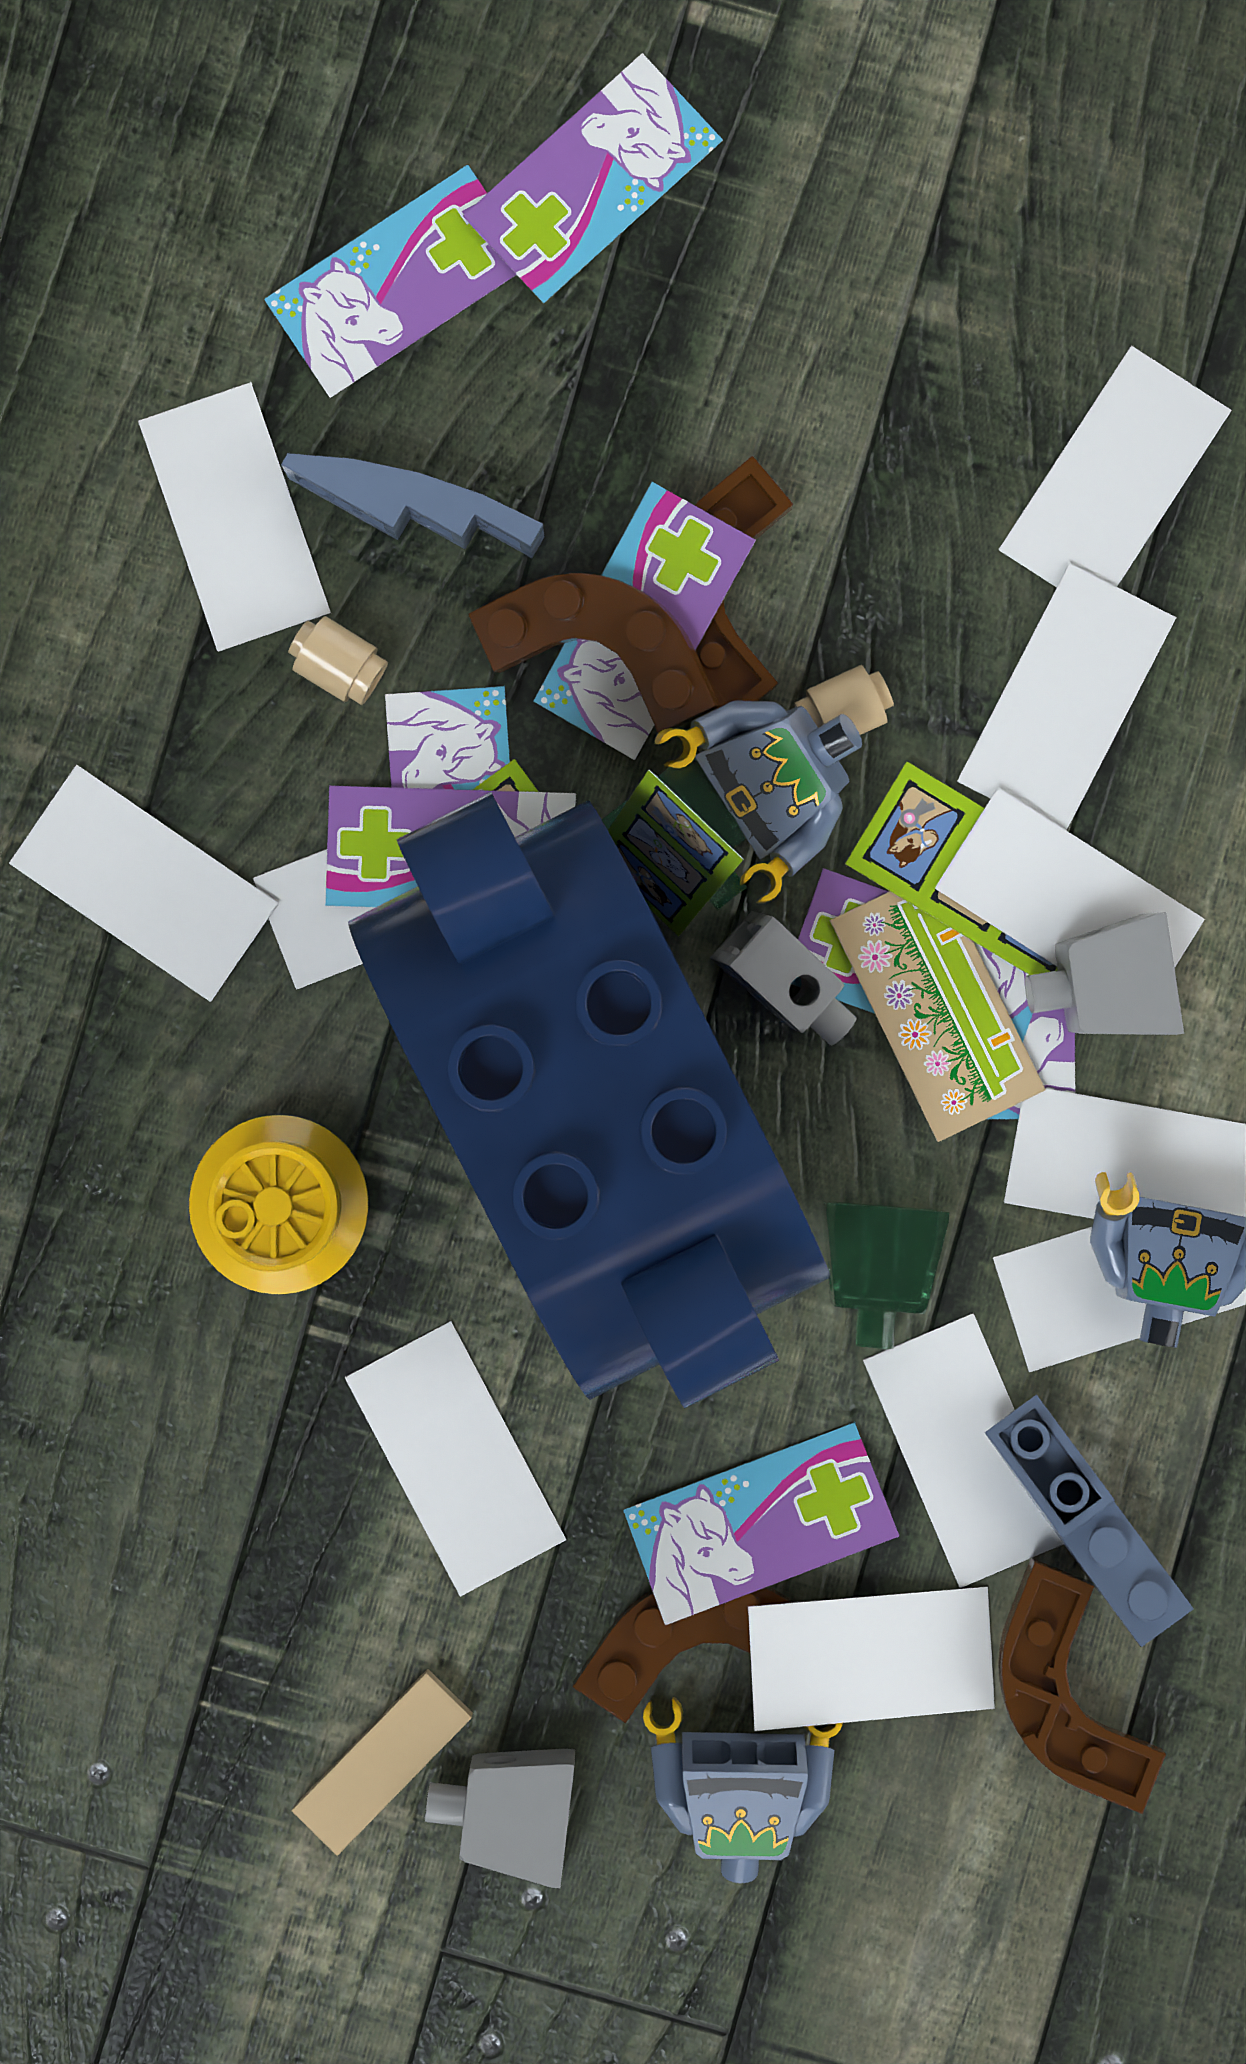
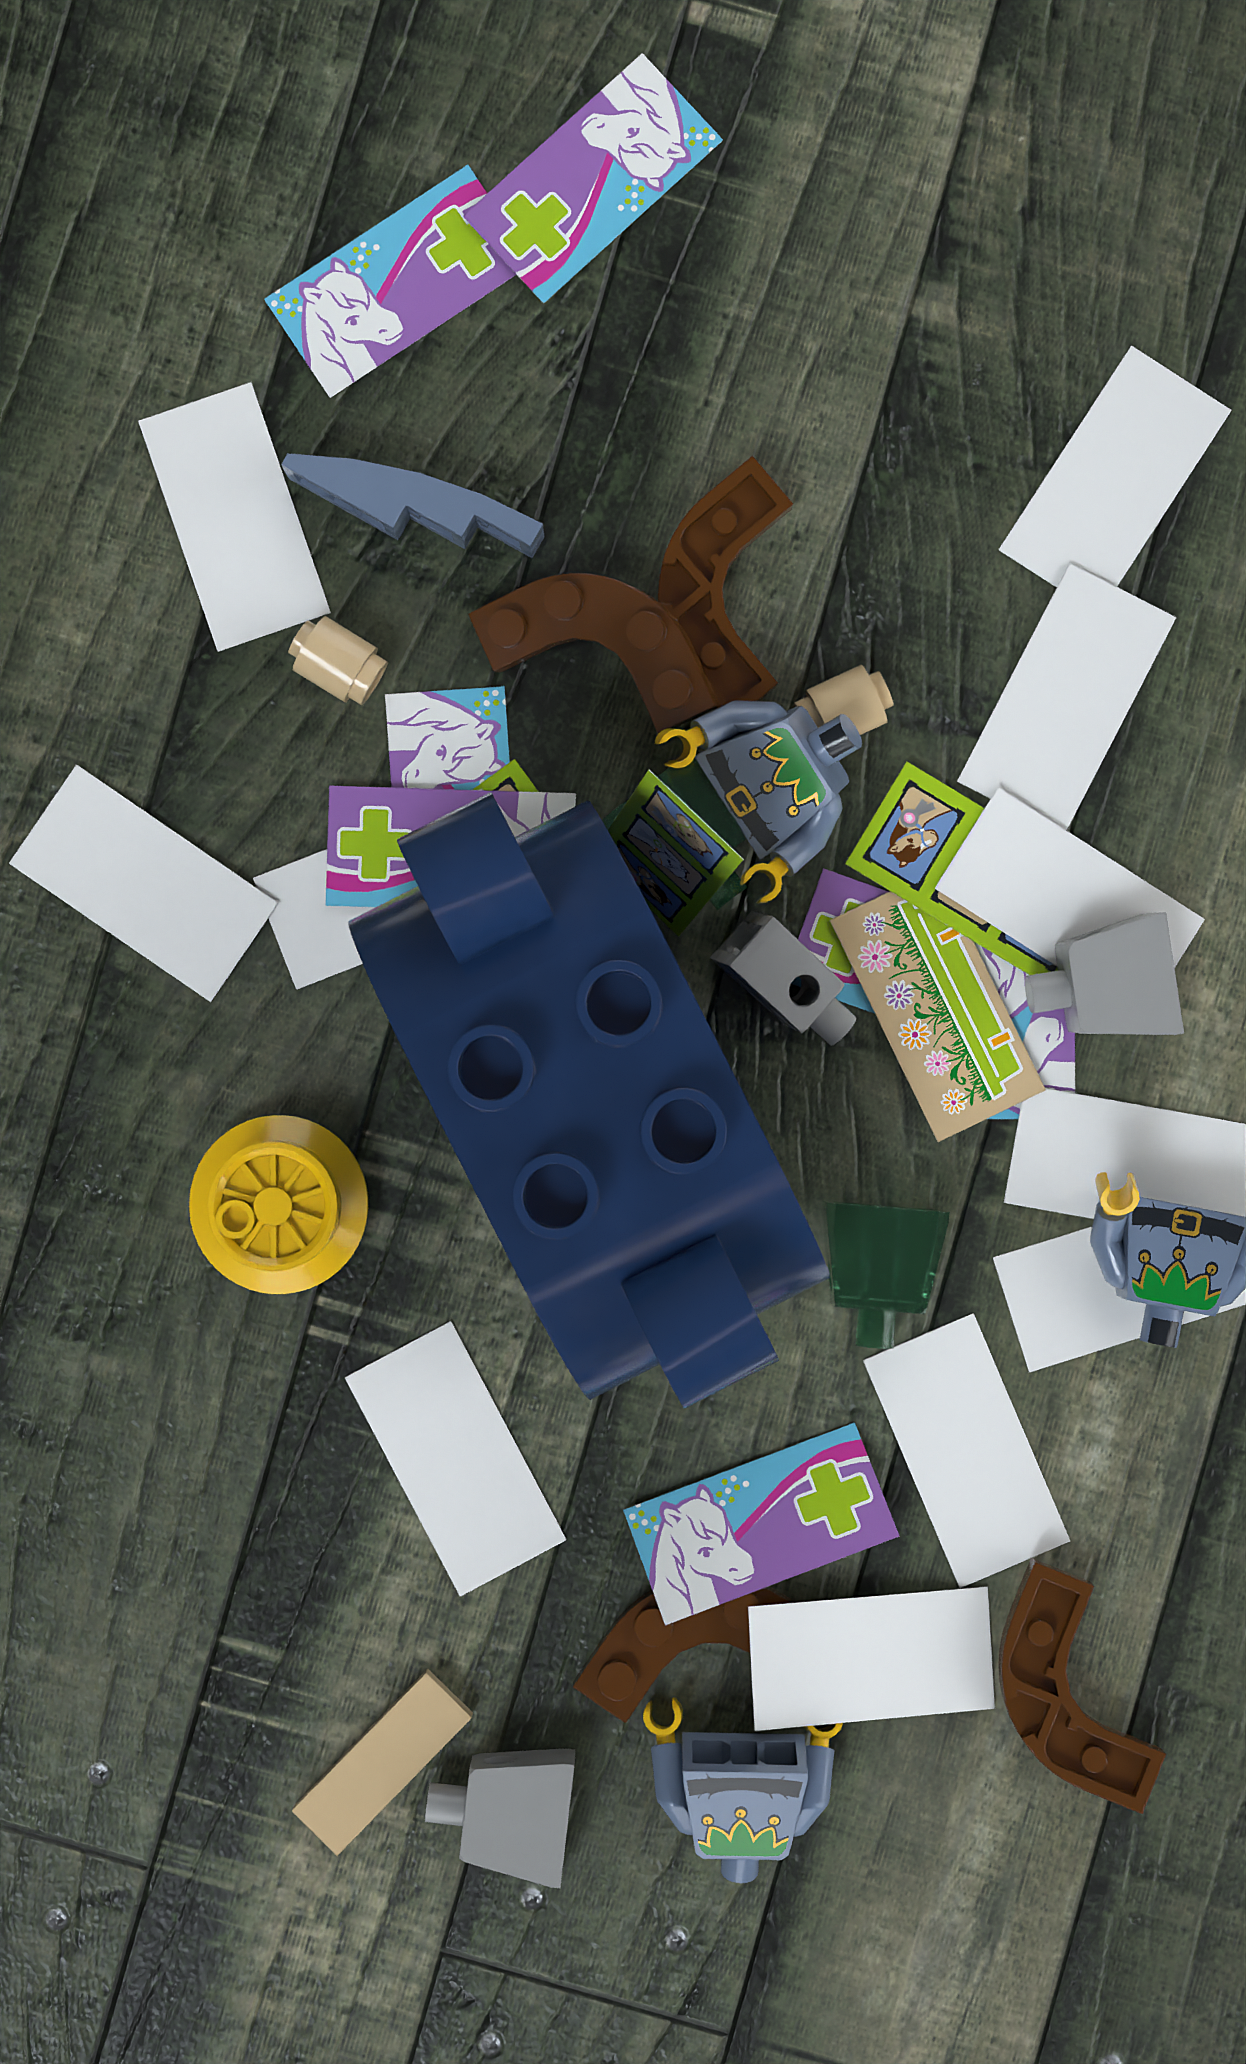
(685, 565): sticker -> none
(1088, 1521): sand blue slope -> none

